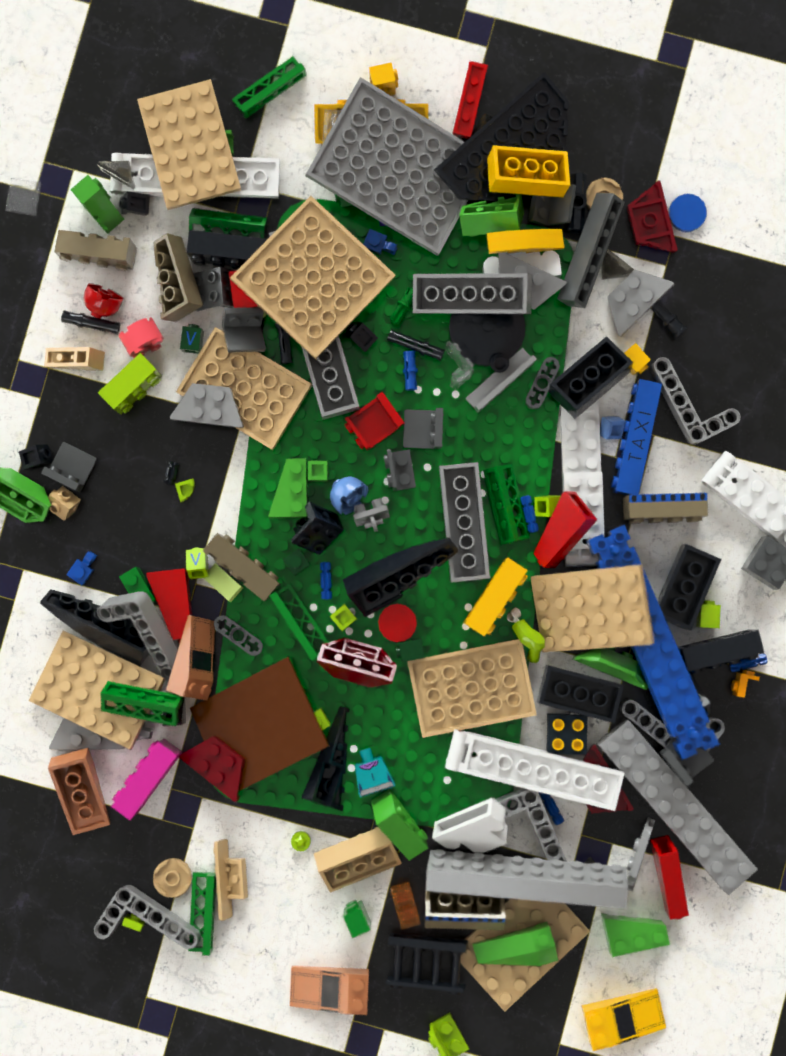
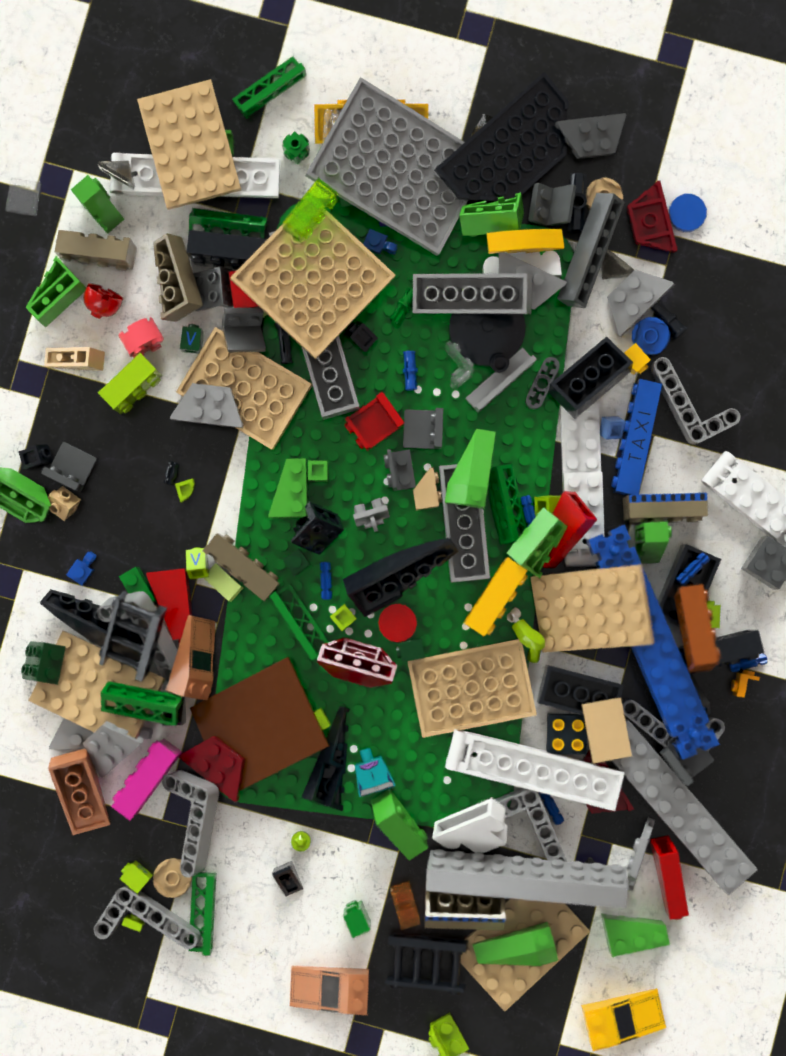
(43, 662): none -> dark green bracket
(55, 293): none -> bright green wedge
(83, 320): black pin -> none
(109, 747): none -> light grey wing
(134, 203): black bracket -> none
(135, 876): none -> lime brick
(151, 635): none -> black fence
(201, 817): none -> light grey beam
(230, 622): dark grey beam -> none
(230, 879): tan bracket -> none
(287, 878): none -> black slope
(296, 153): none -> green brick
(310, 210): none -> clear neon green brick
(347, 494): medium blue cylinder -> none
(356, 859): tan slope -> none
(384, 78): yellow brick -> none
(396, 336): black pin -> none
(425, 492): none -> tan slope
(470, 99): red plate -> none
(471, 477): none -> bright green wedge
(528, 171): yellow brick -> none
(537, 541): none -> bright green wedge
(592, 135): none -> dark grey wing
(606, 730): none -> tan tile
(613, 664): bright green wedge -> none
(651, 335): none -> blue tile
(651, 541): none -> bright green wedge
(692, 569): none -> blue axle
(696, 628): none -> dark orange brick

